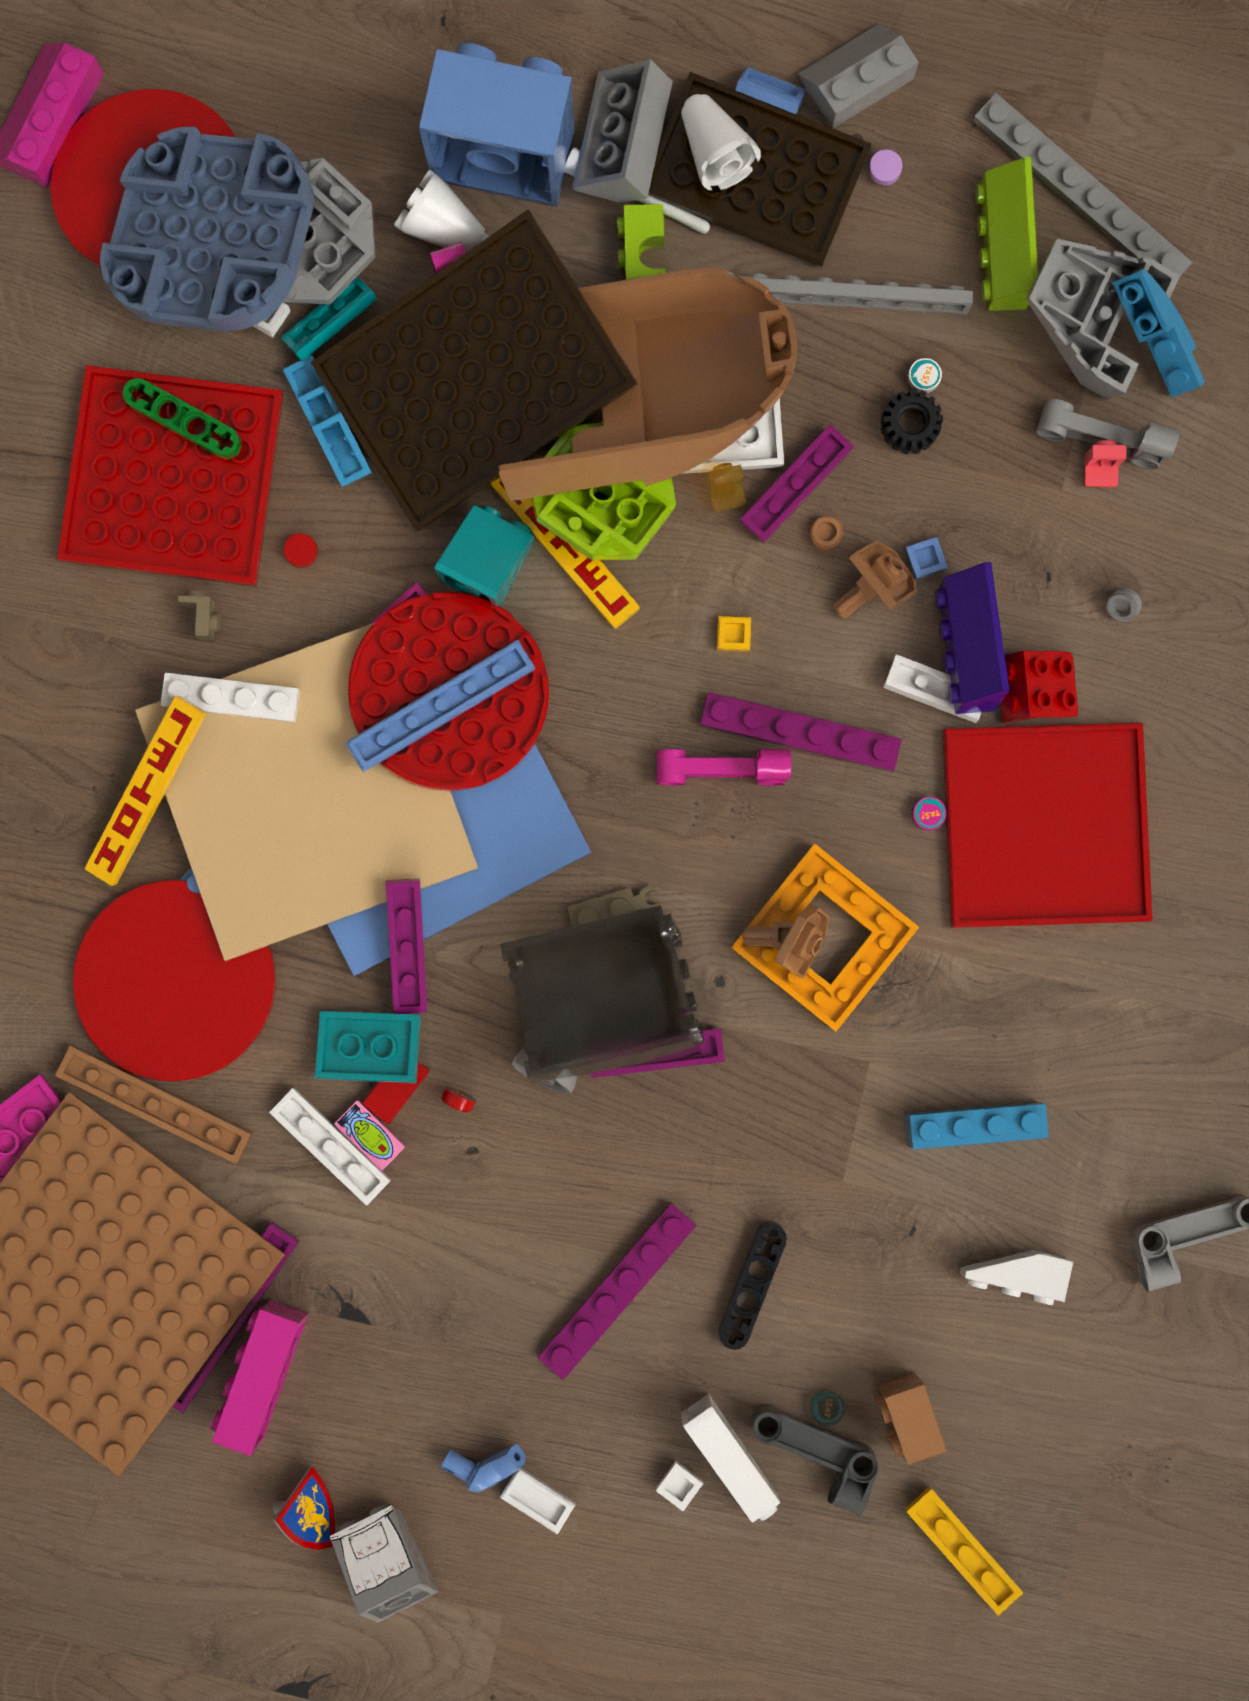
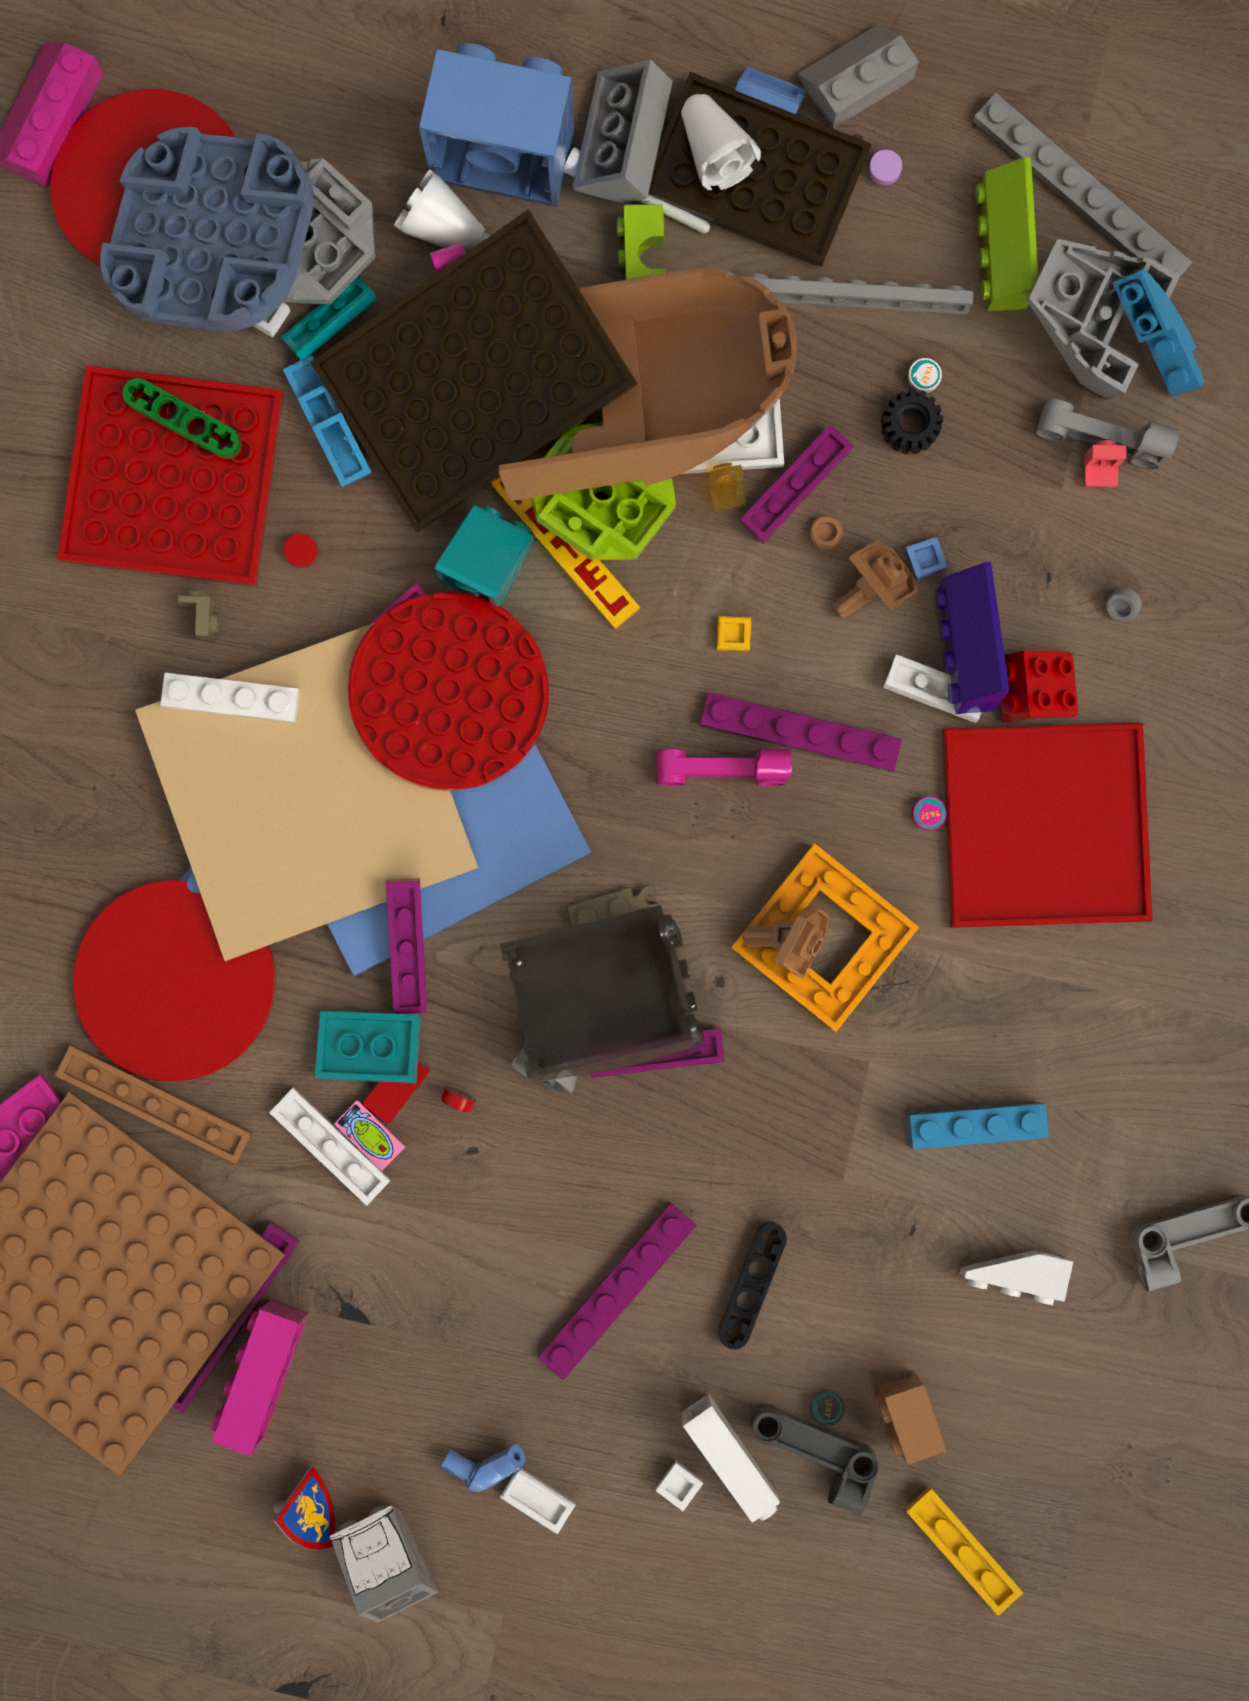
(145, 790): yellow tile -> none
(440, 706): medium blue tile -> none

